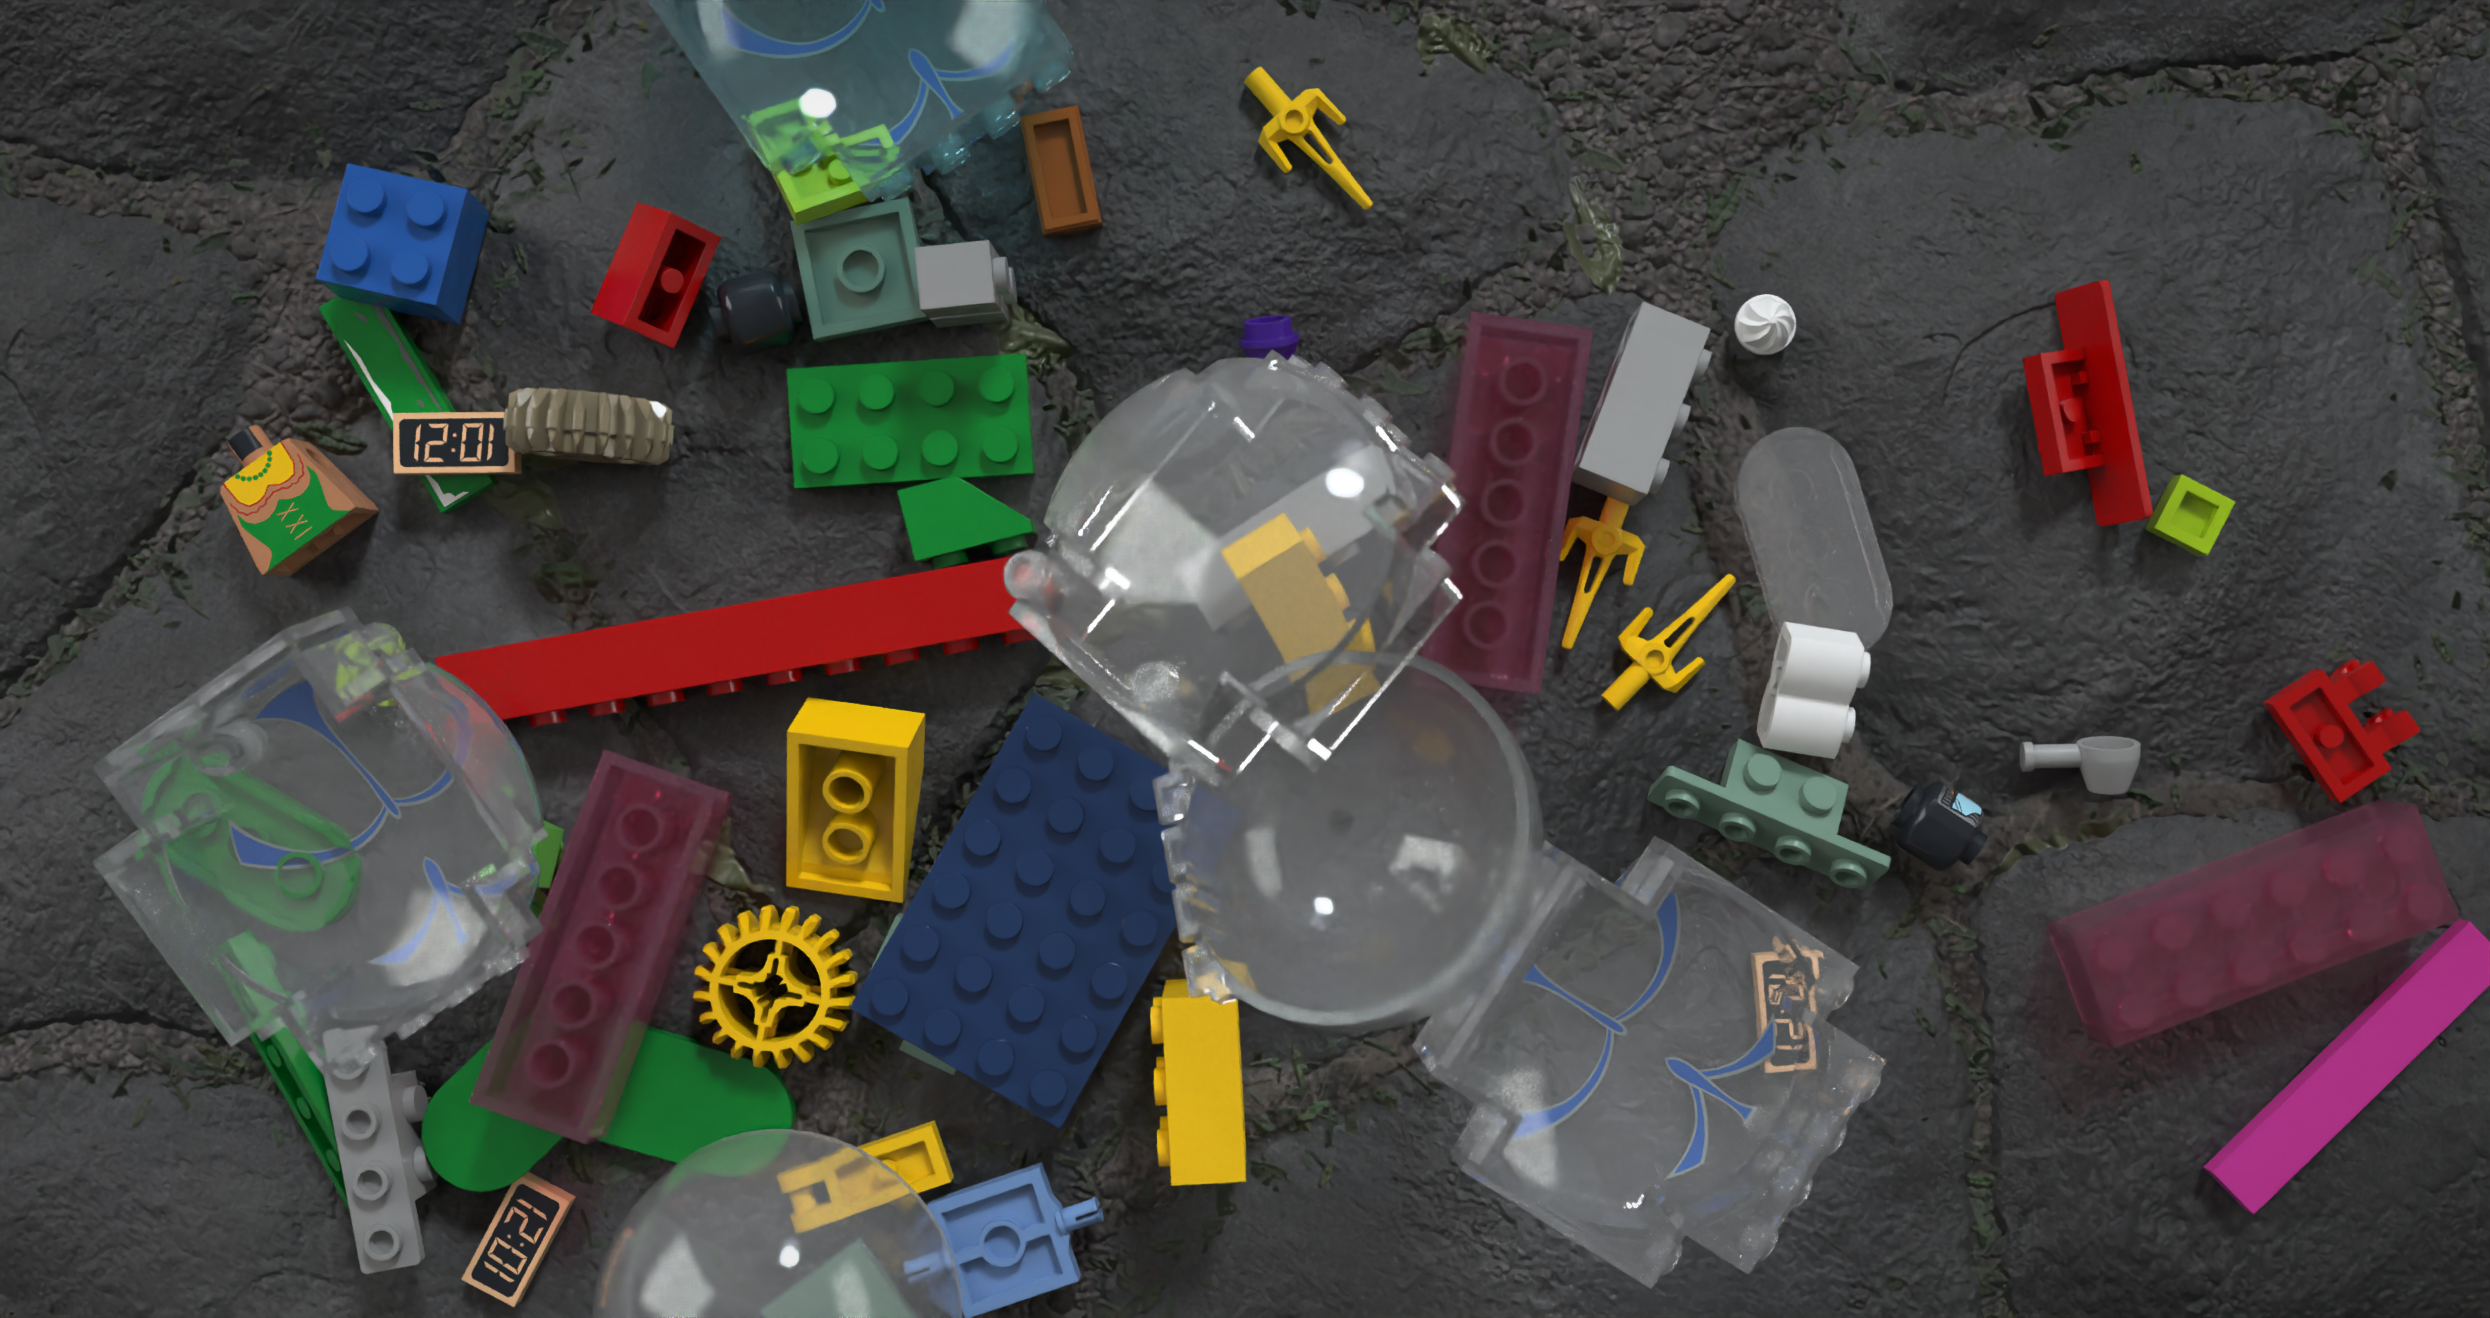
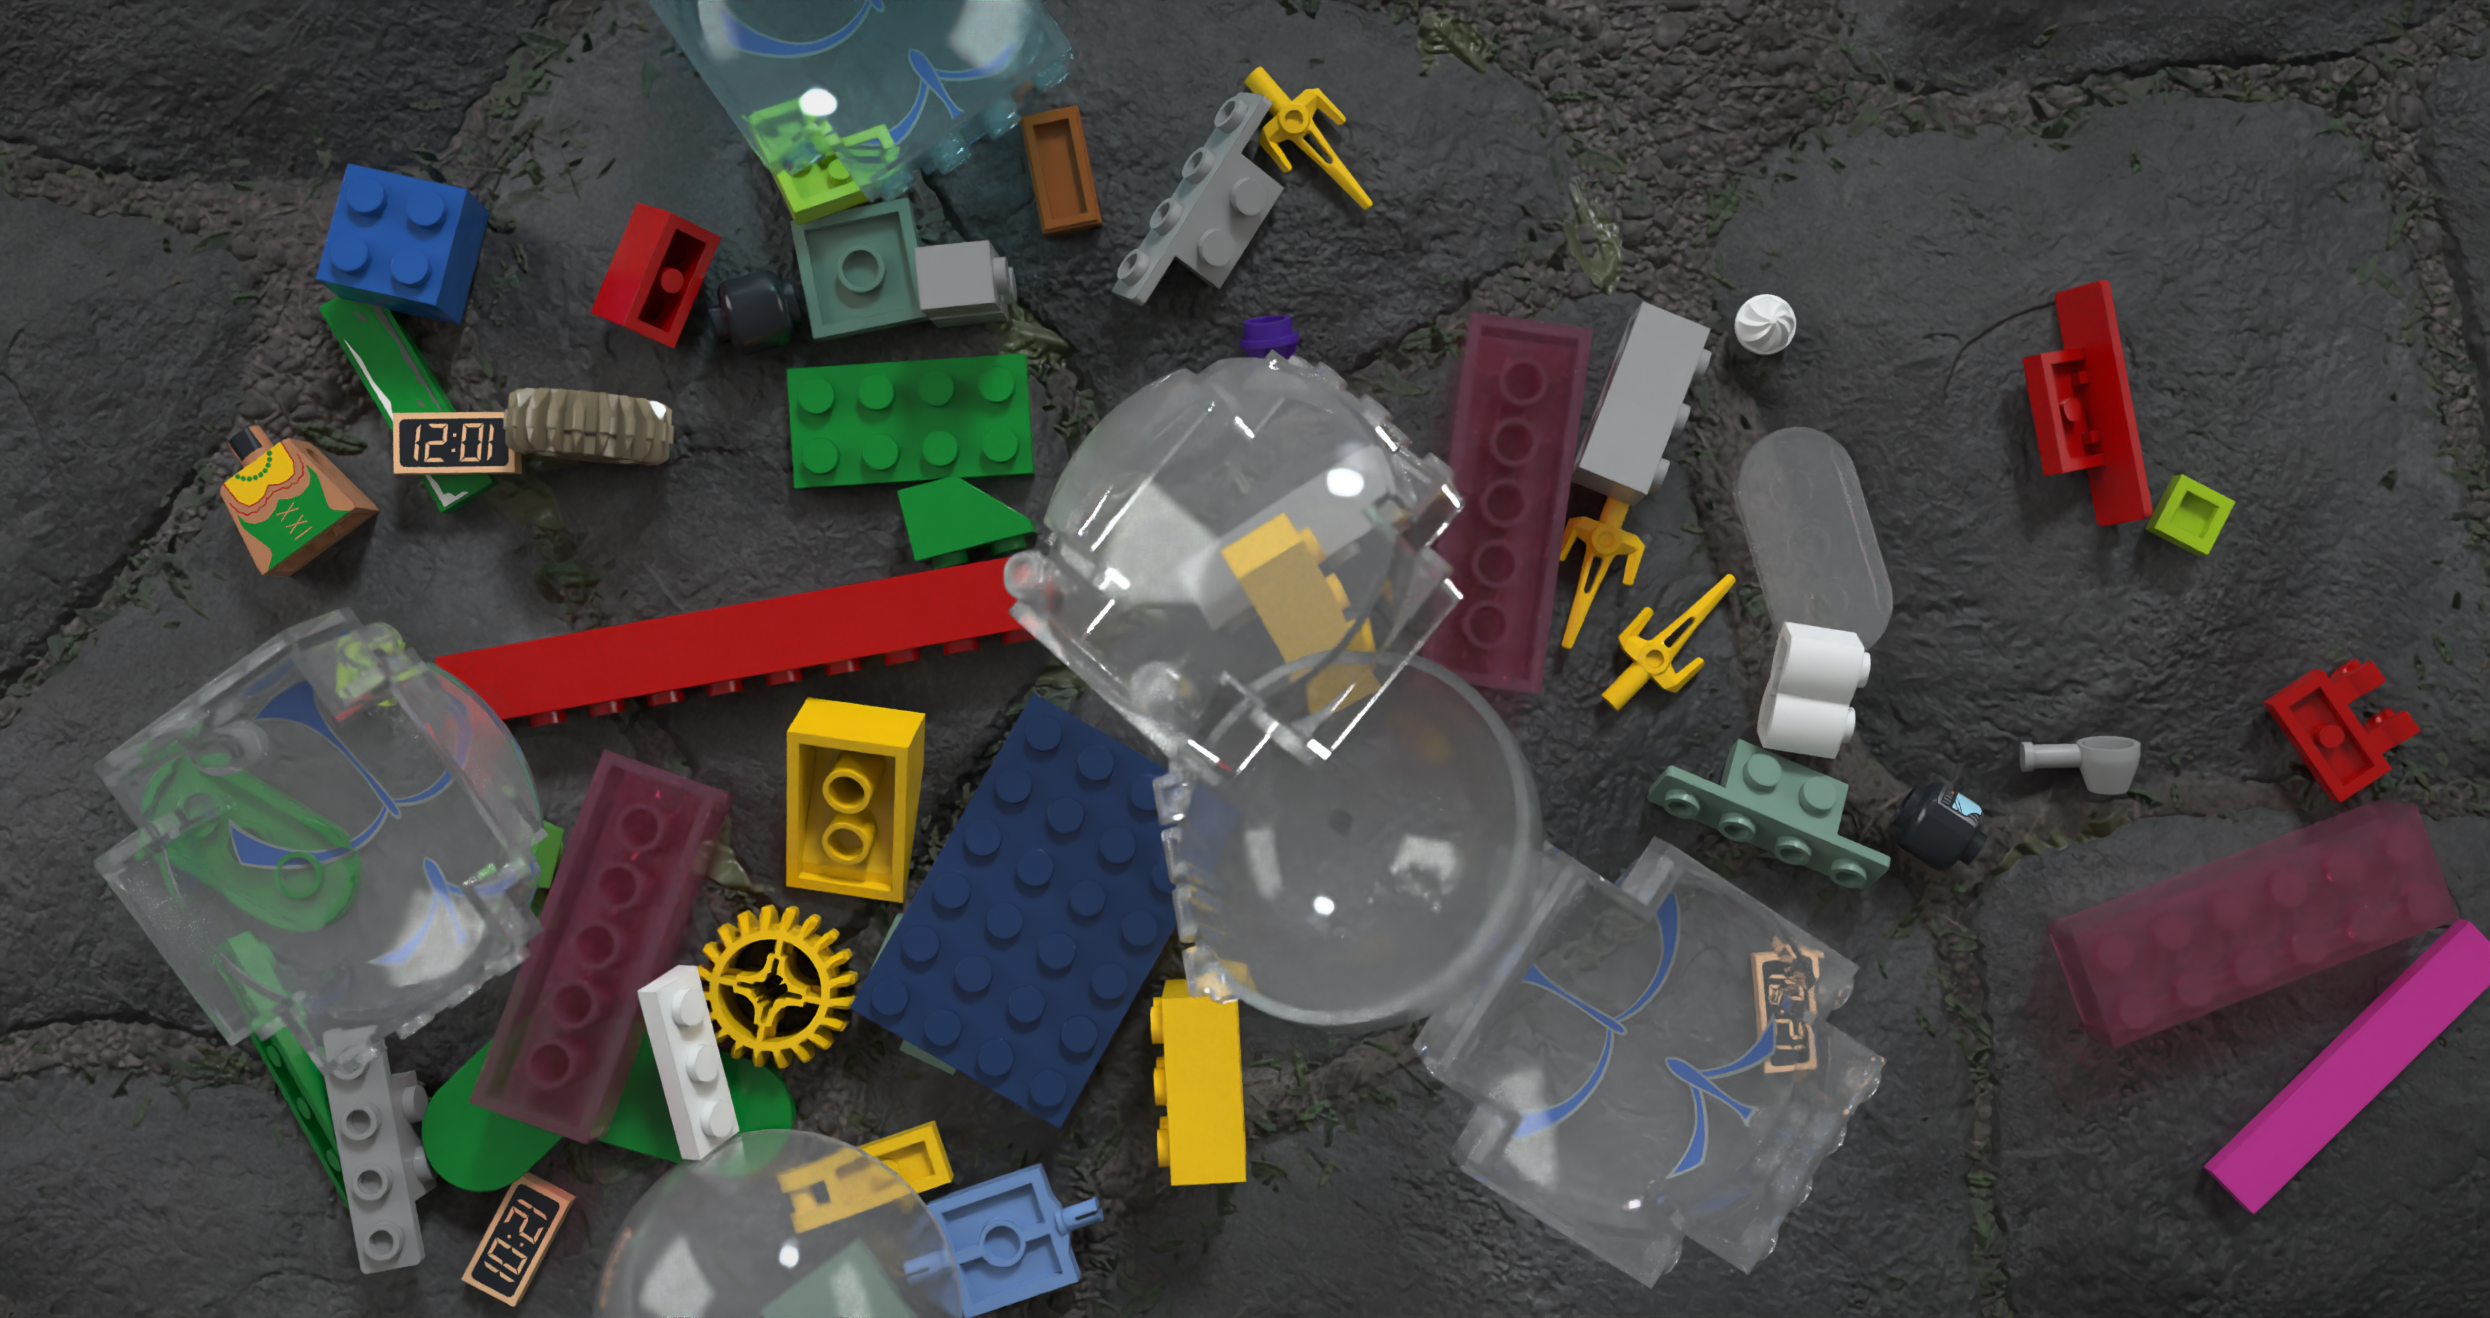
(688, 1061): none -> white plate
(1211, 209): none -> light grey bracket

